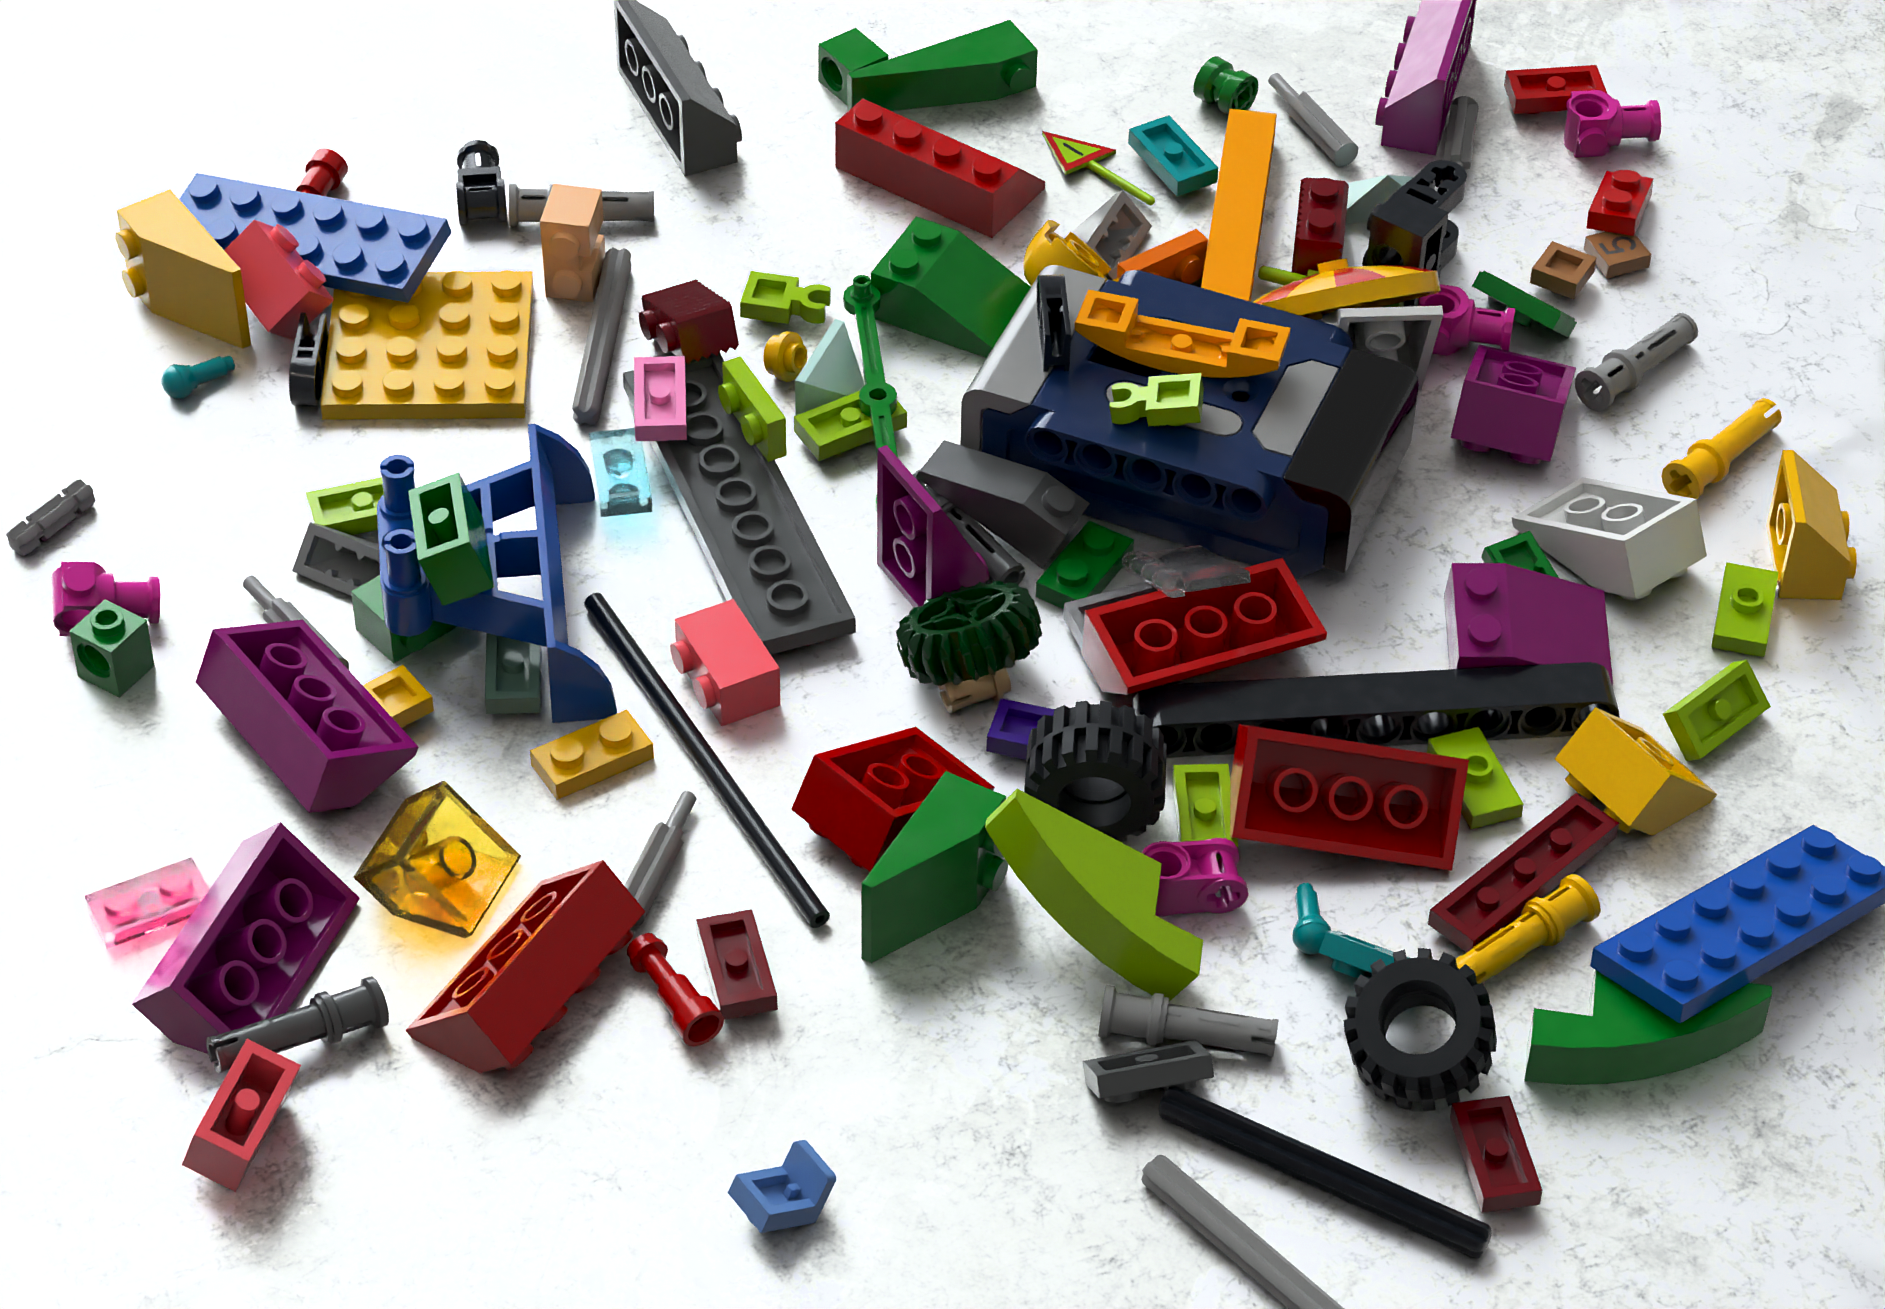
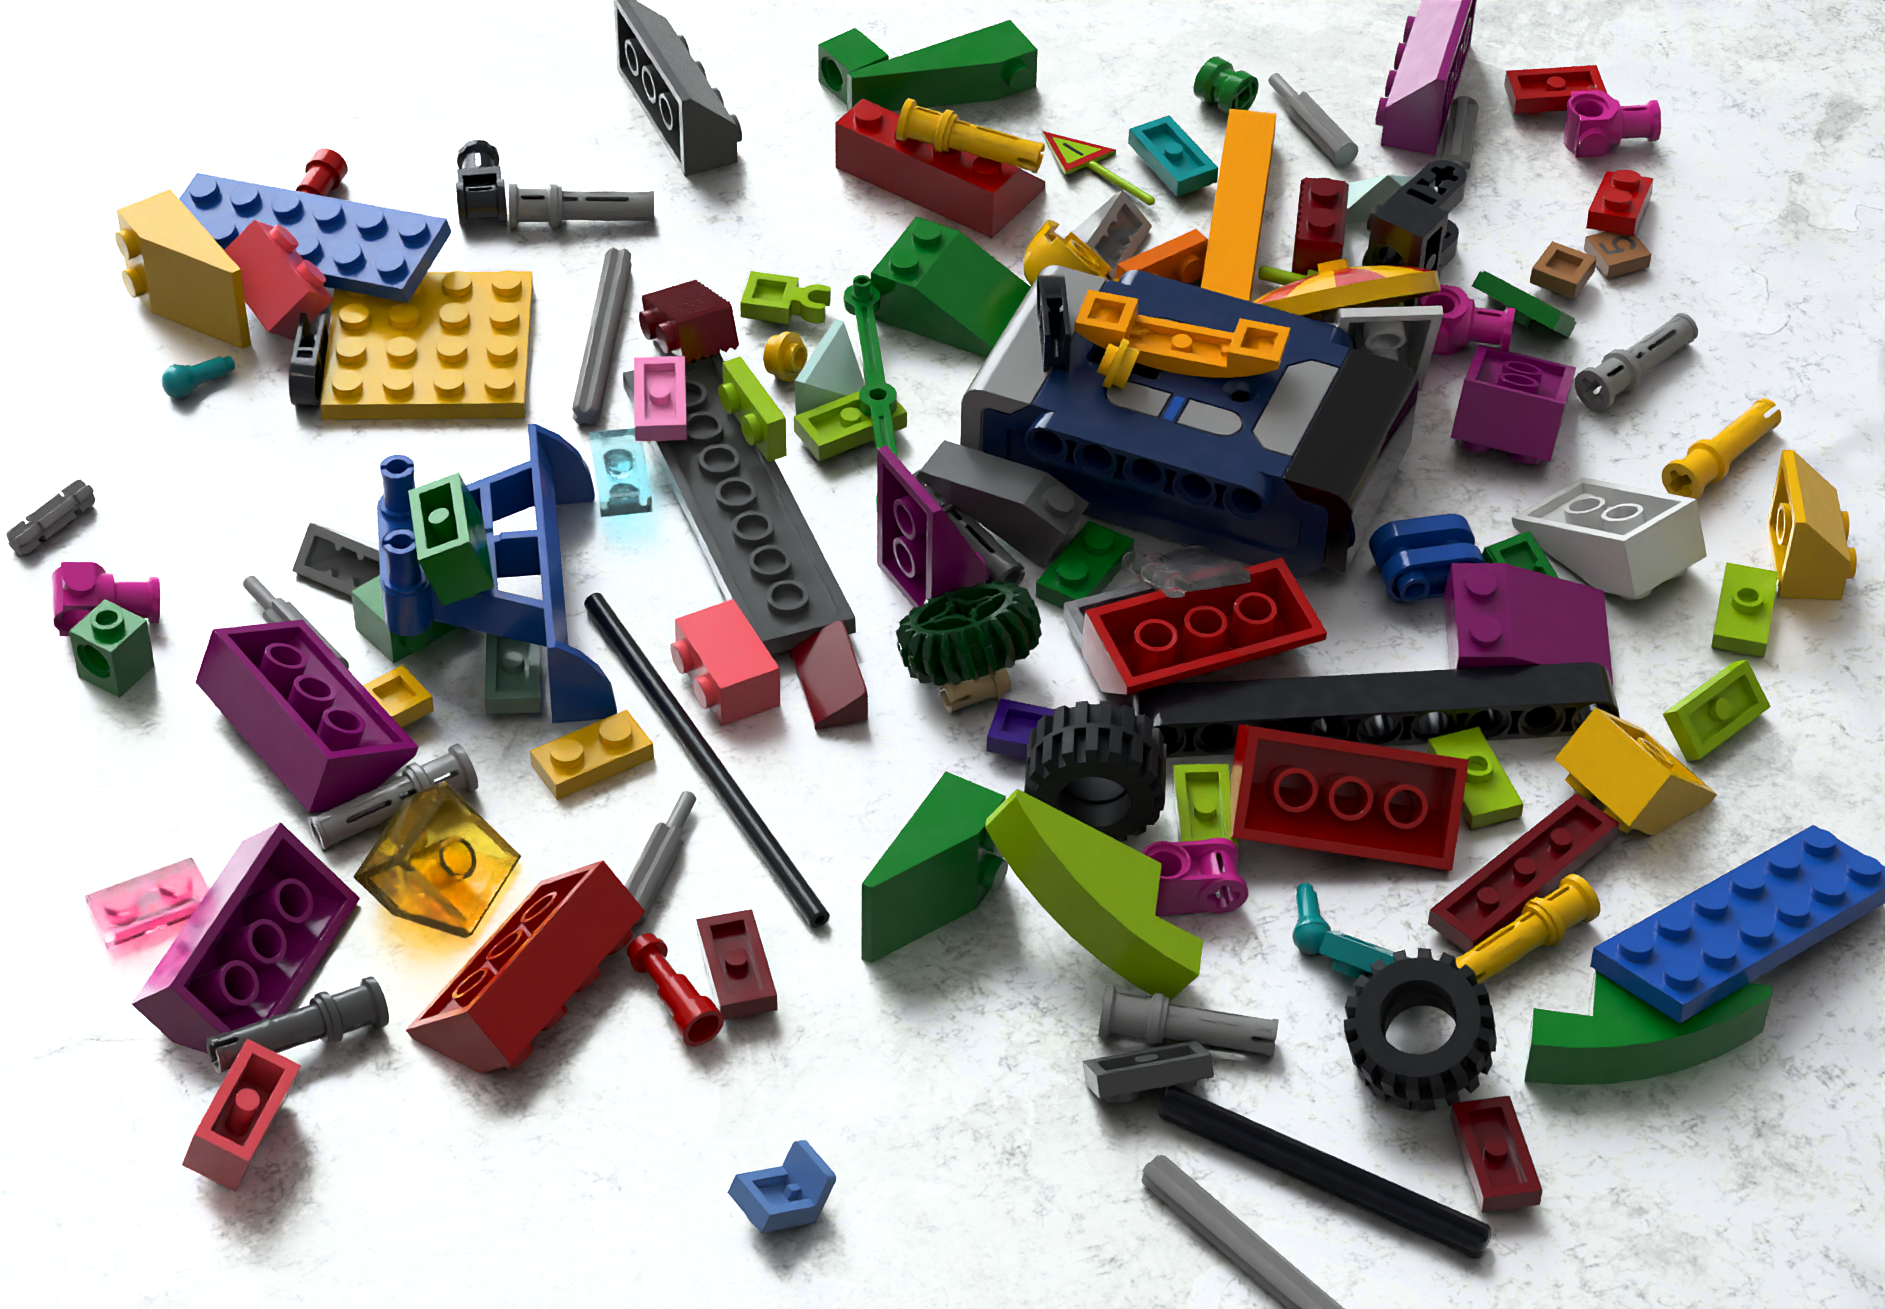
(332, 825): none -> light grey pin
(347, 507): lime plate -> none
(572, 242): light nougat brick -> none
(831, 678): none -> slope
(871, 790): red slope -> none
(949, 132): none -> yellow pin
(1118, 364): none -> yellow plate
(1165, 400): lime plate -> none
(1419, 554): none -> blue brick

